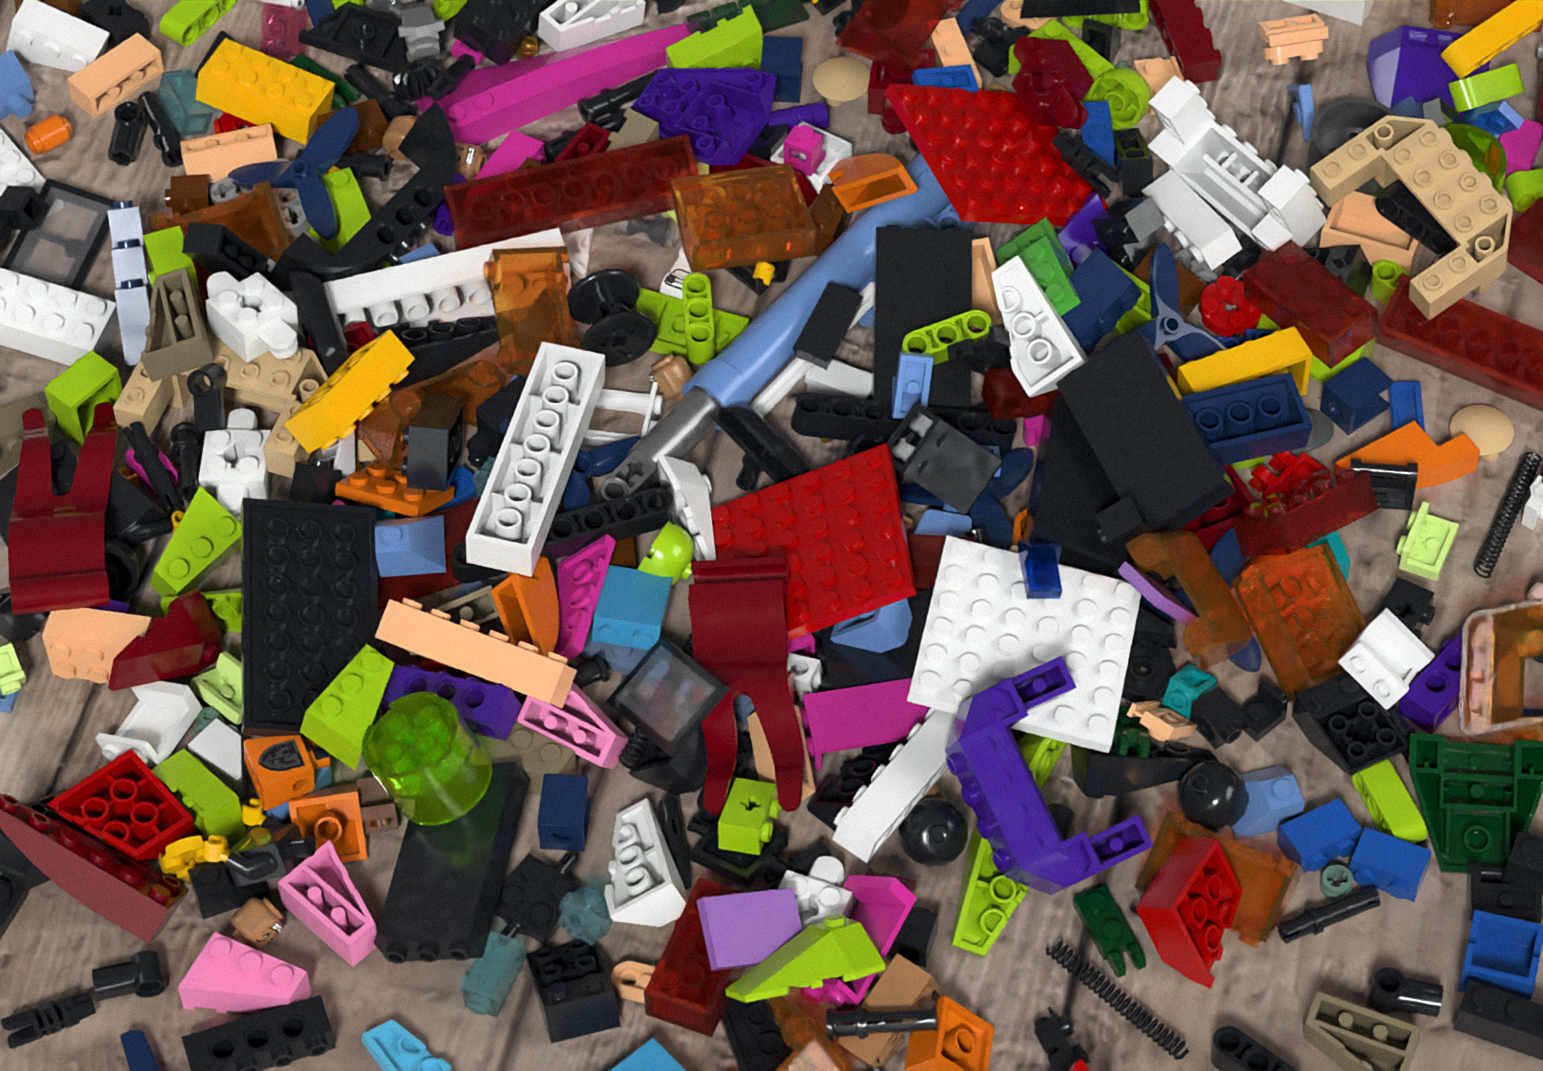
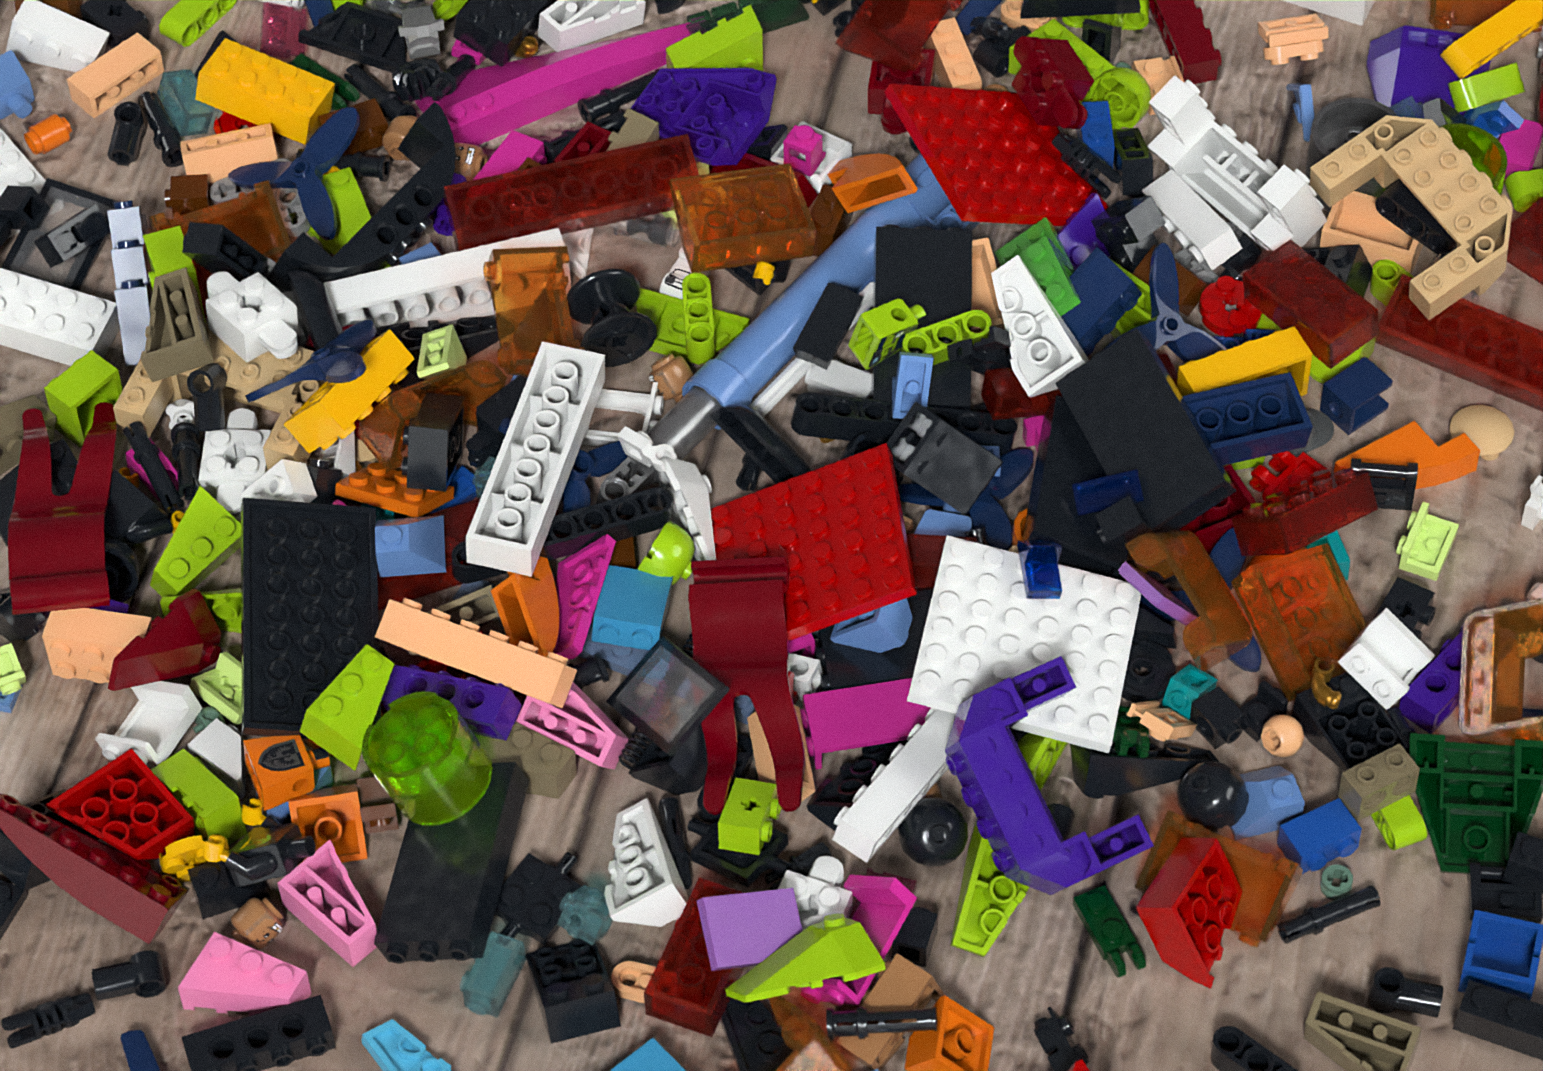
(72, 235): none -> black brick
(180, 408): none -> white plate
(283, 482): none -> white brick
(334, 362): none -> dark blue piece
(440, 352): none -> yellowish green slope
(563, 812): dark blue piece -> none
(640, 447): none -> white plate
(783, 59): dark blue piece -> none
(812, 113): dark purple axle -> none
(841, 80): tan dish -> none
(882, 331): none -> lime torso
(946, 77): blue slope -> none
(1057, 947): black piece -> none
(1106, 491): none -> clear blue tile
(1282, 735): none -> light nougat piece
(1321, 690): none -> pearl gold arm
(1378, 782): none -> dark tan brick
(1390, 864): blue brick -> none
(1405, 404): blue tile -> none
(1500, 513): black piece -> none

